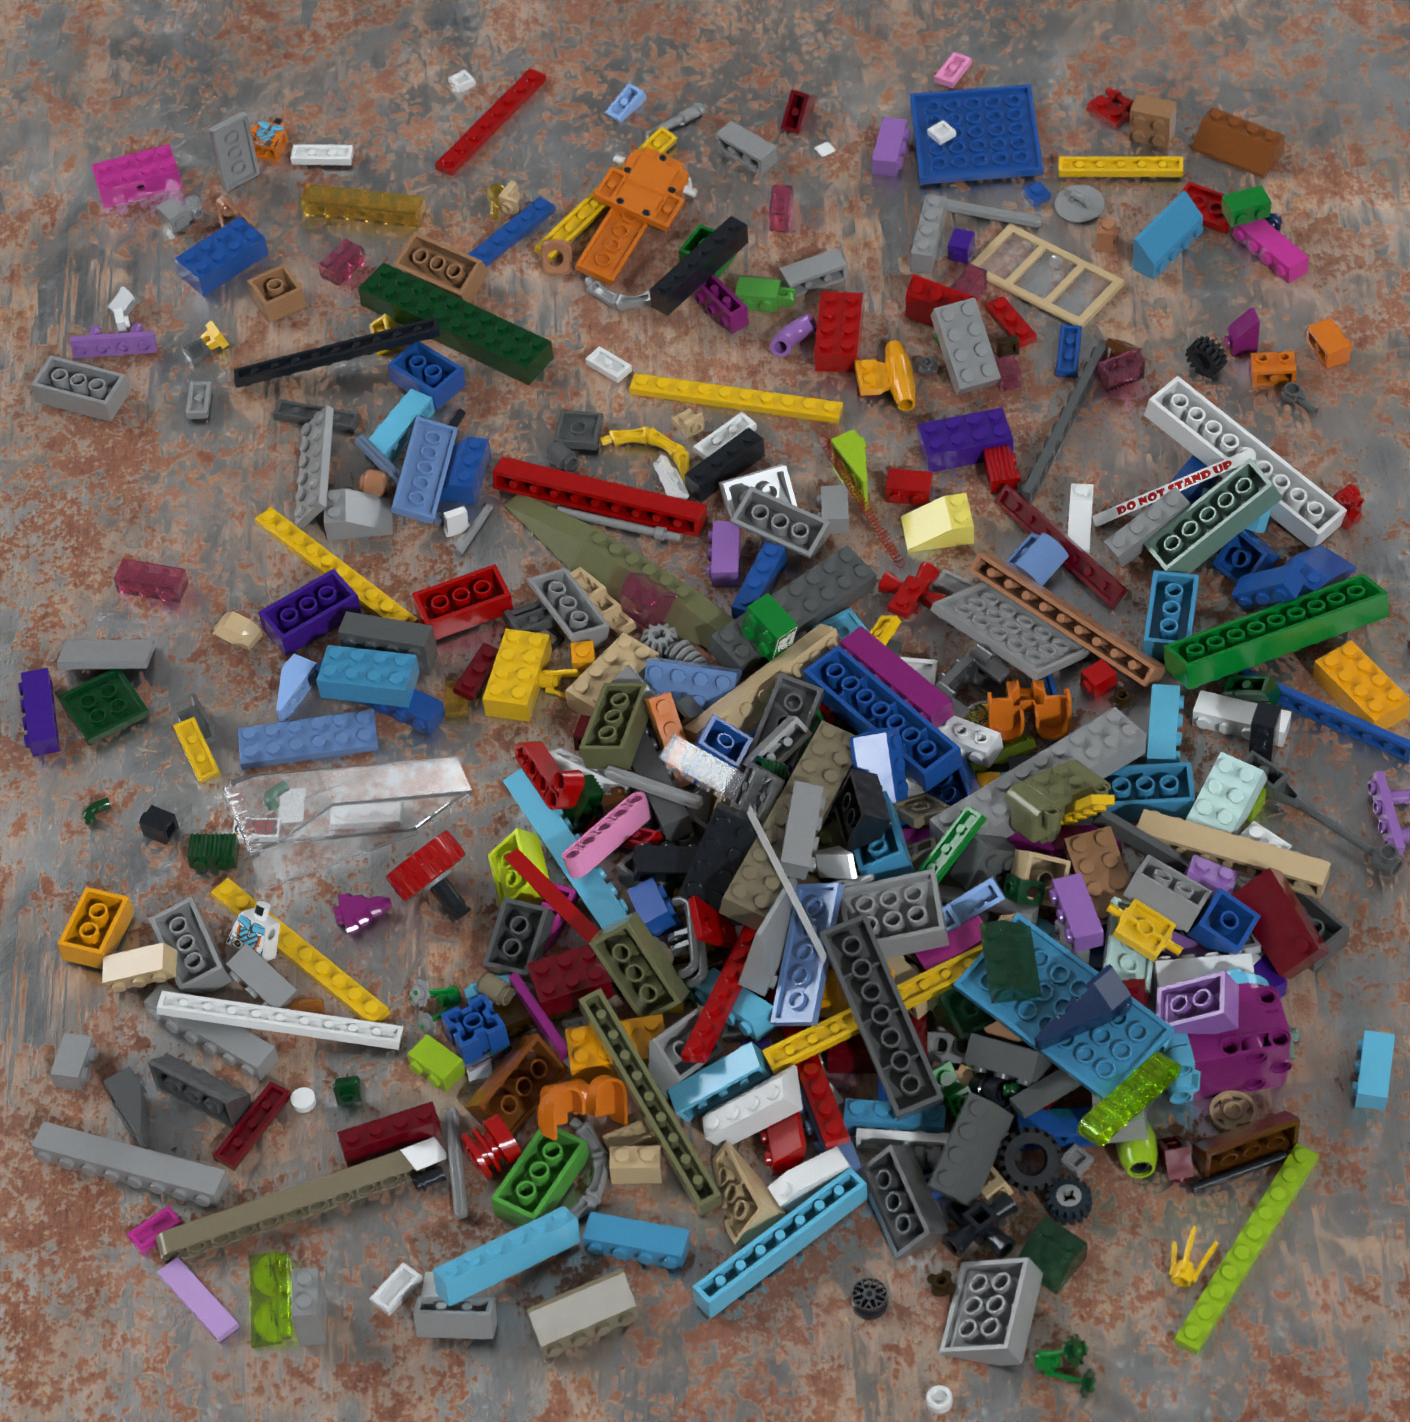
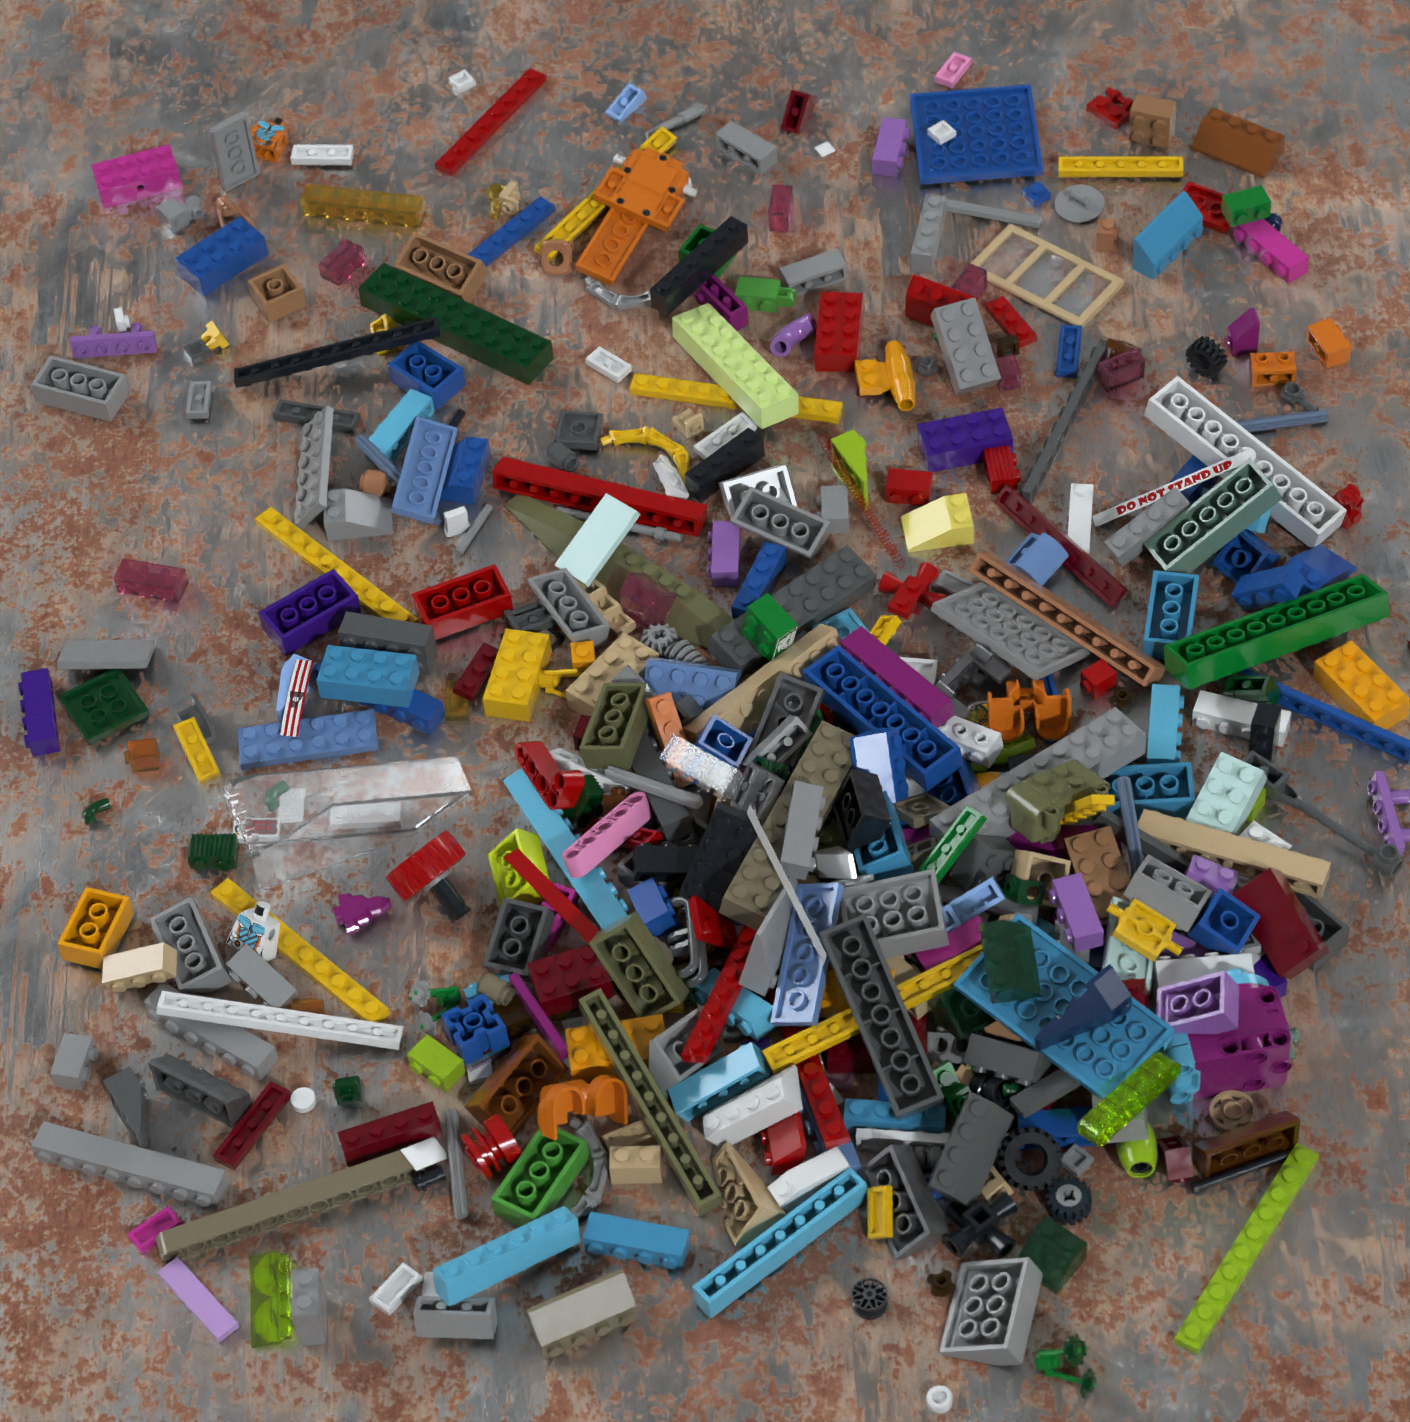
(126, 299): tile -> none
(143, 755): none -> clear orange brick
(158, 824): black brick -> none
(238, 630): tan slope -> none
(296, 698): none -> sticker
(597, 539): none -> light aqua tile
(735, 365): none -> yellowish green brick
(880, 1212): none -> yellow tile
(961, 245): dark purple brick -> none
(1130, 823): none -> sand blue axle
(1183, 1271): yellow plant -> none
(1284, 421): none -> sand blue axle
(1373, 1070): medium azure brick -> none

